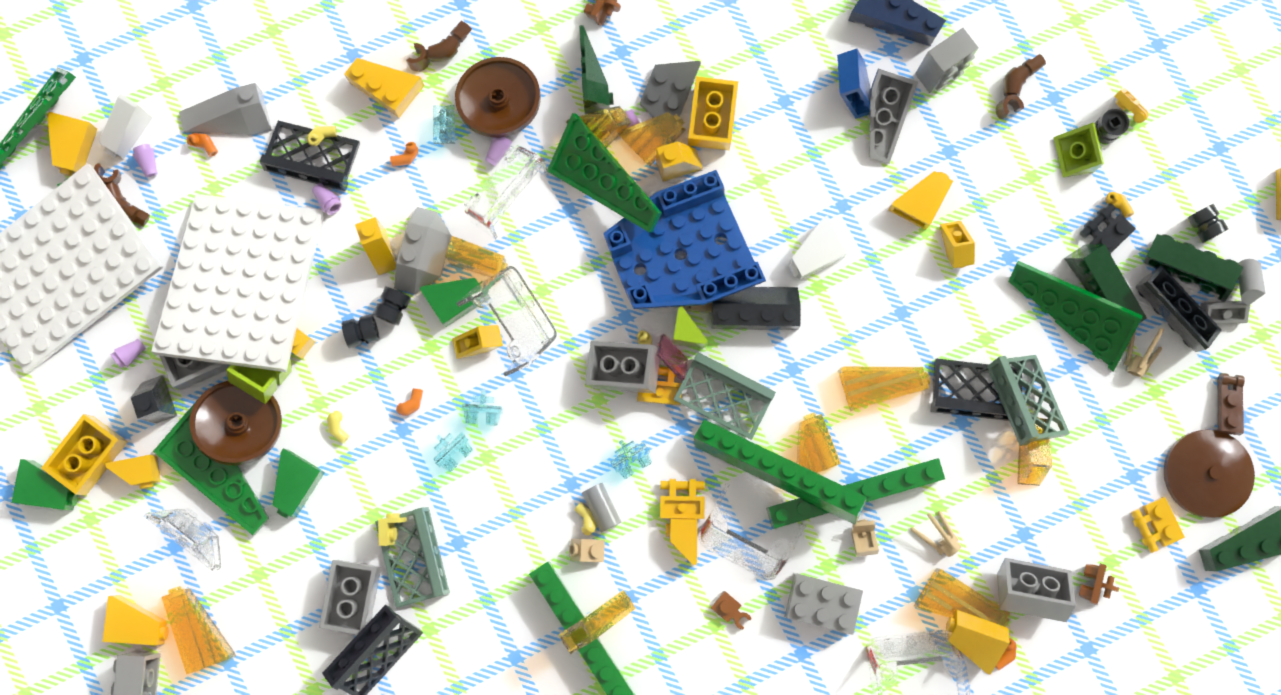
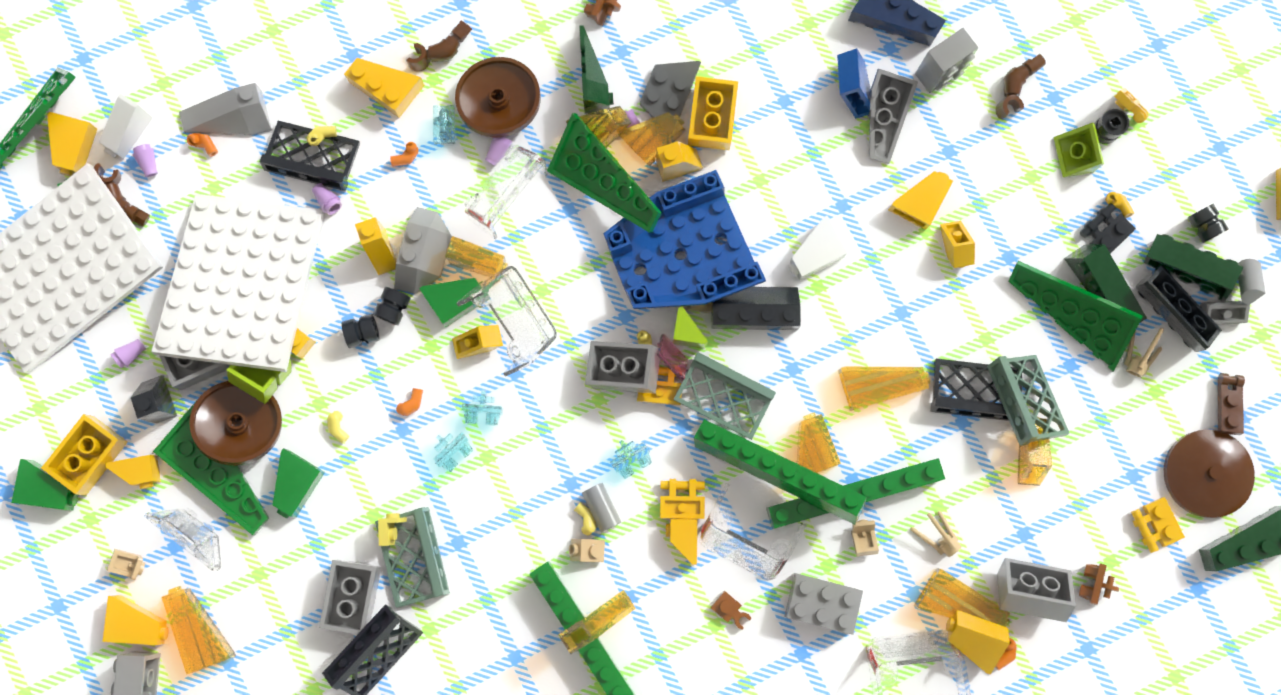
(126, 564): none -> tan bracket

